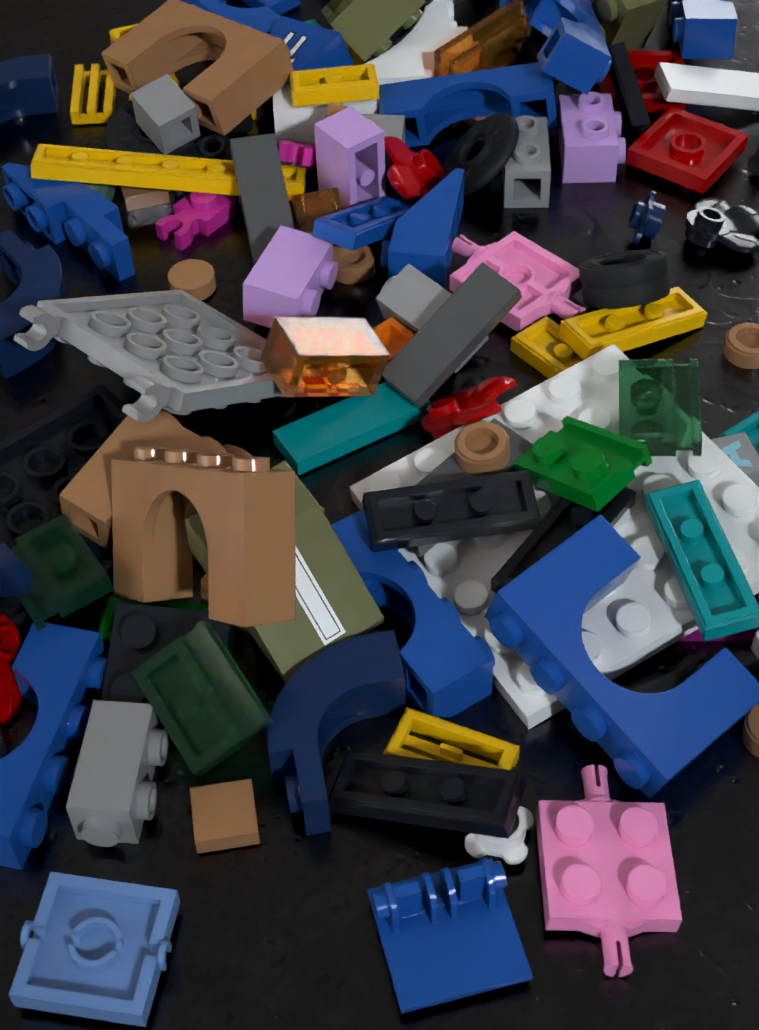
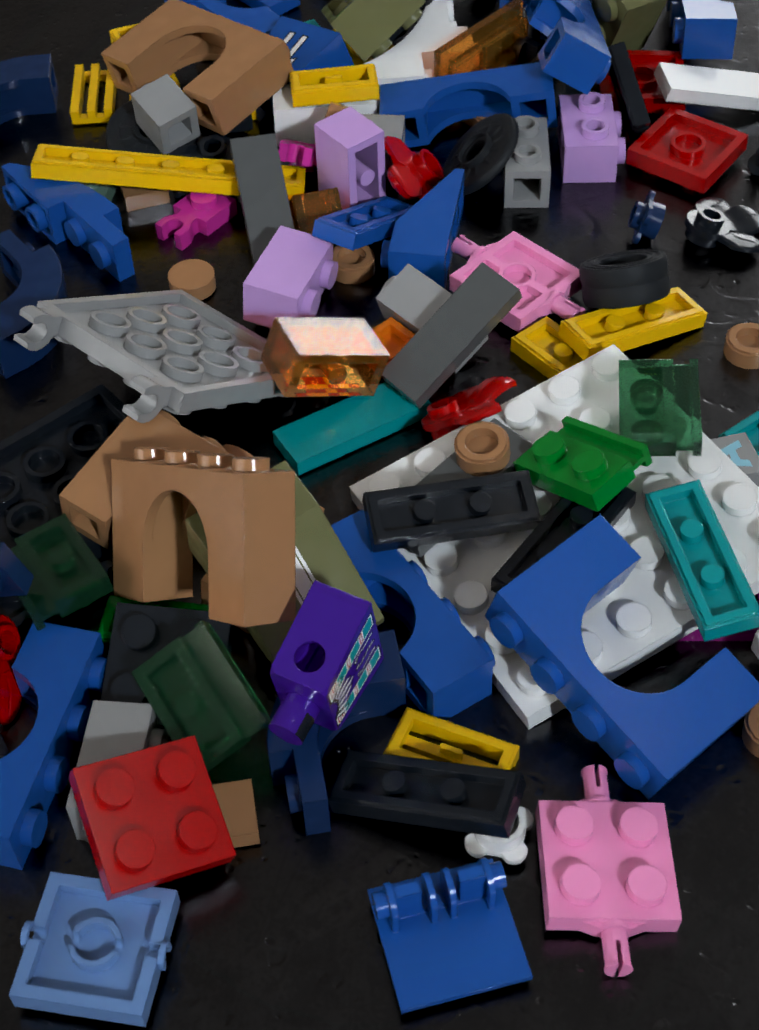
(151, 816): none -> red plate
(324, 662): none -> dark purple torso

